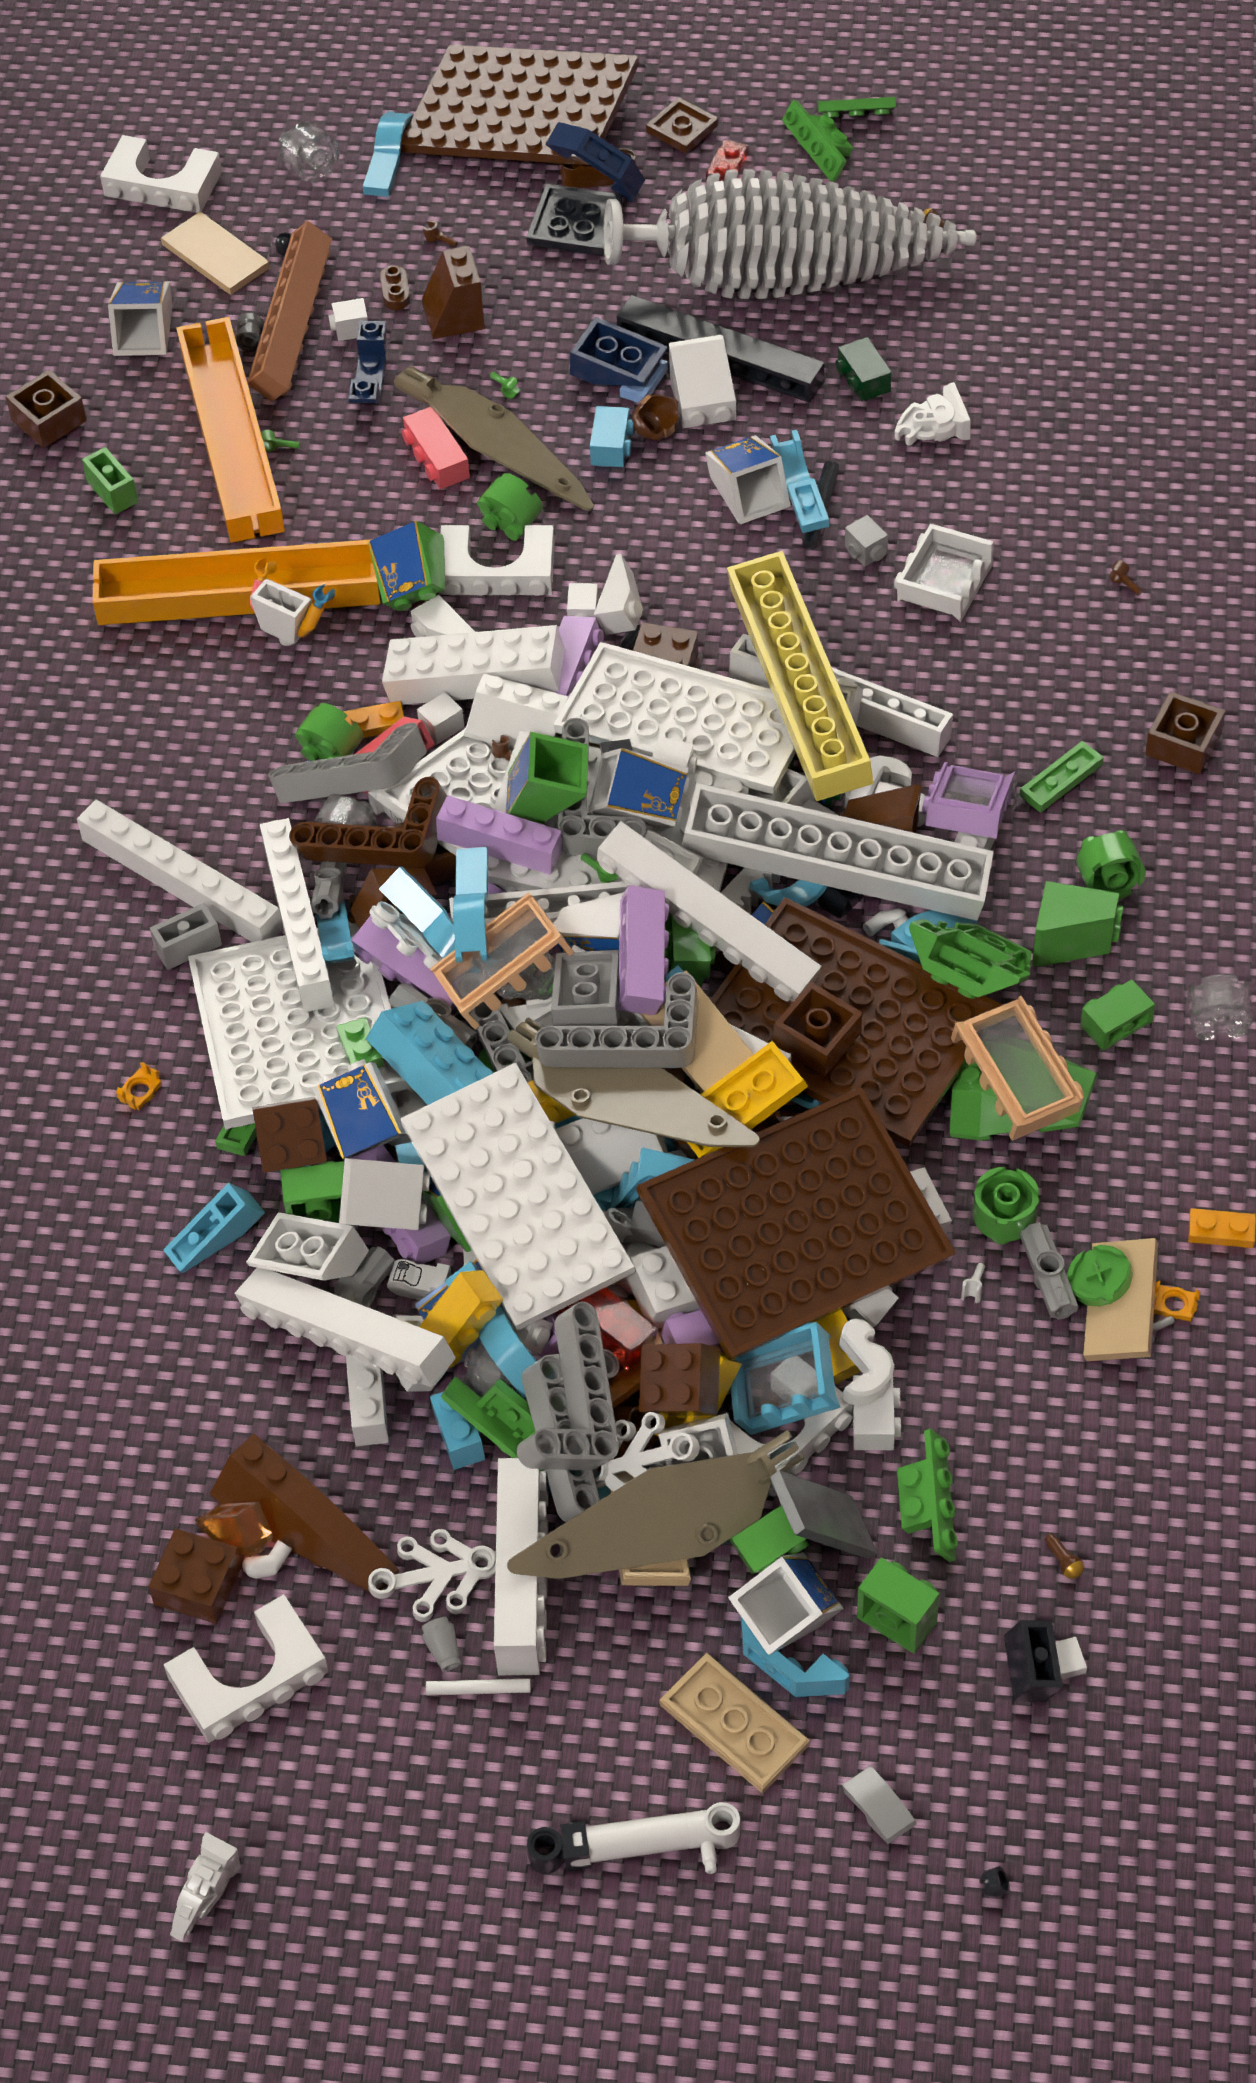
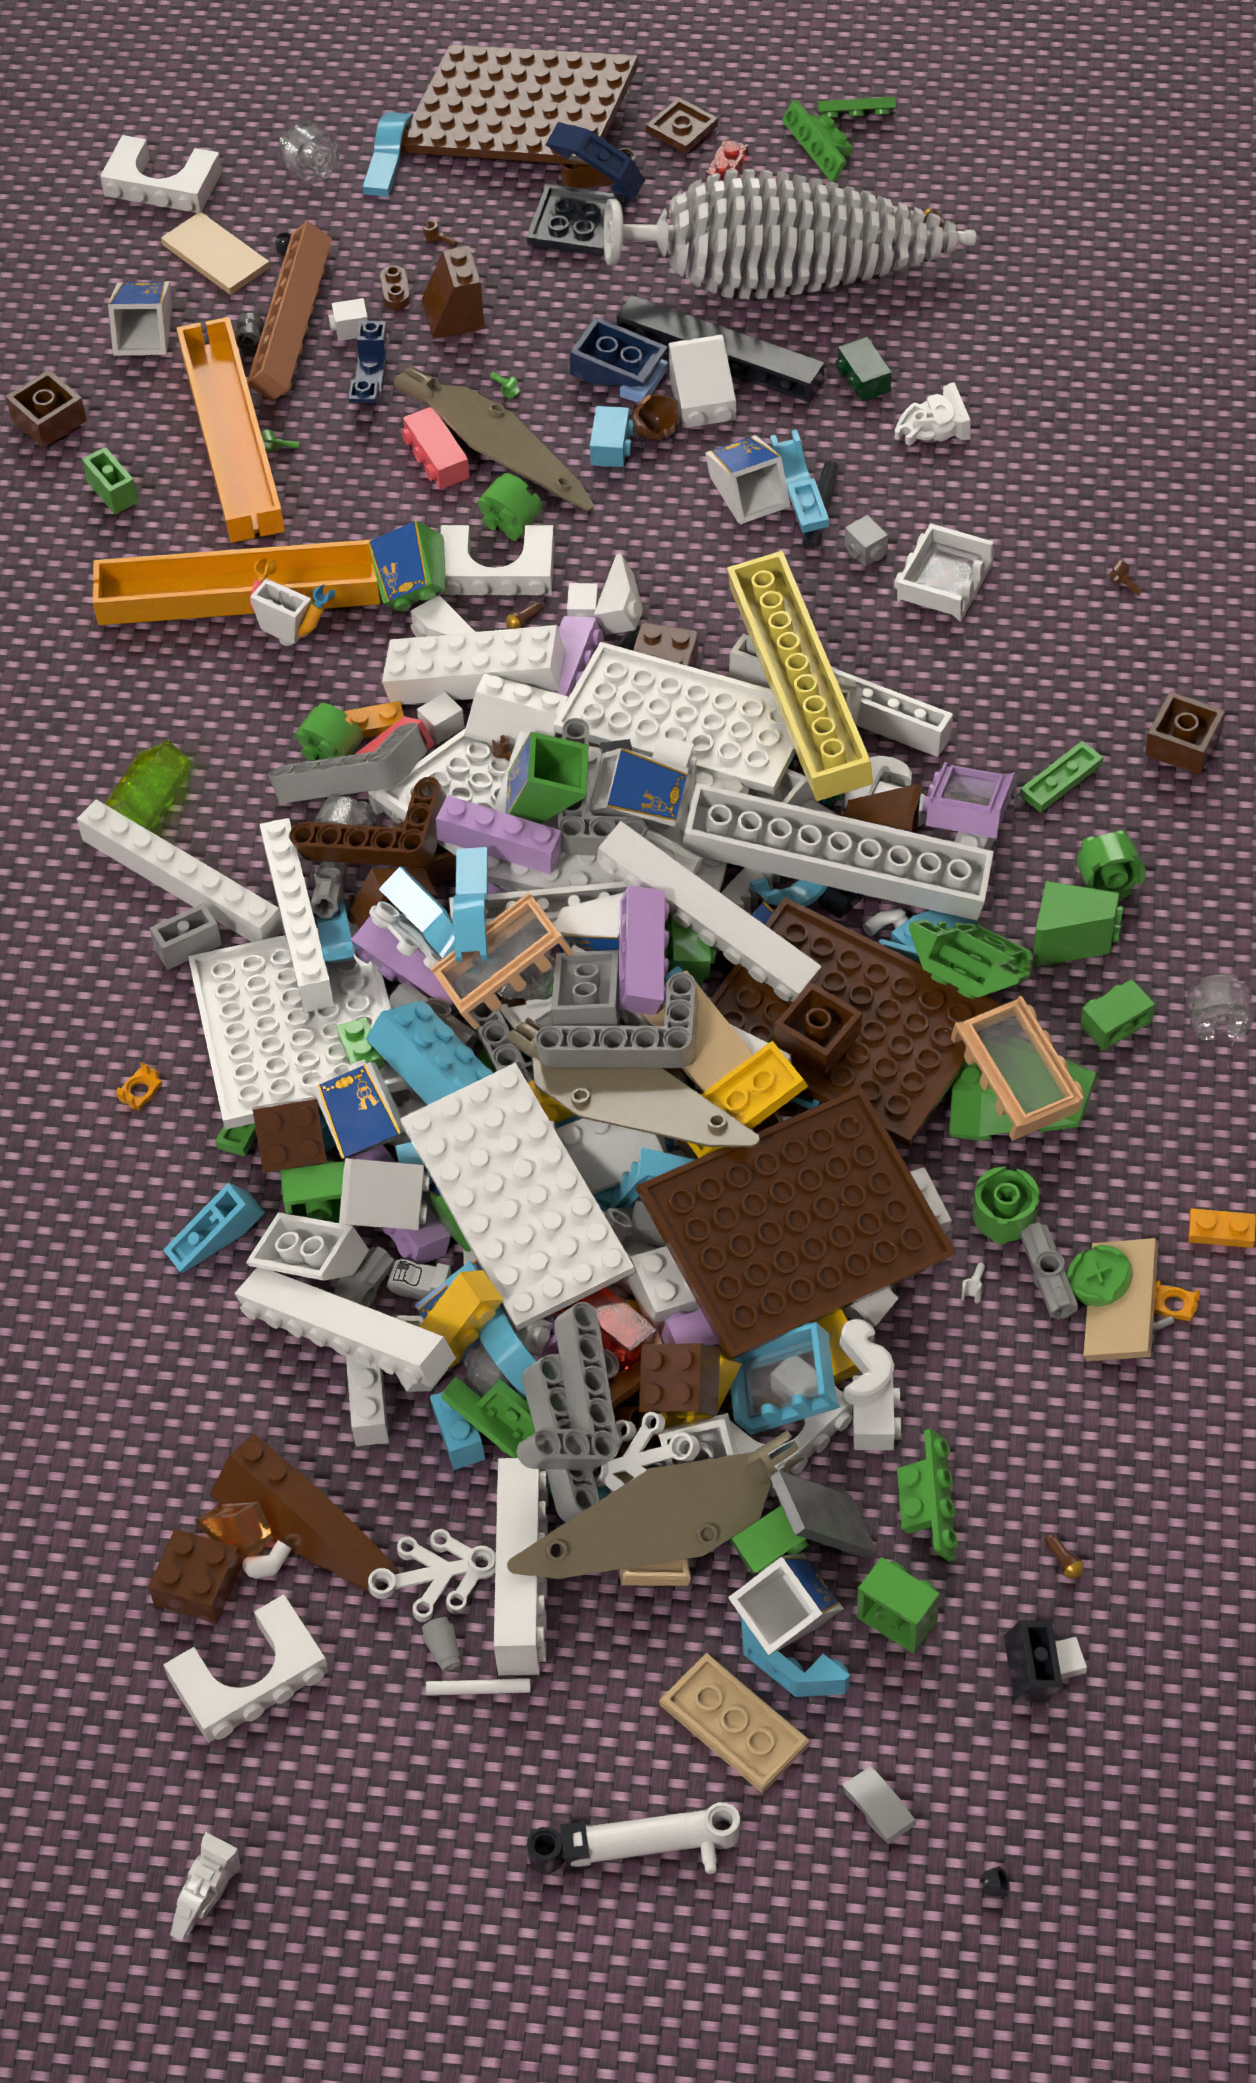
(150, 784): none -> clear neon green slope
(518, 619): none -> reddish brown piece
(604, 876): bright green hand -> none

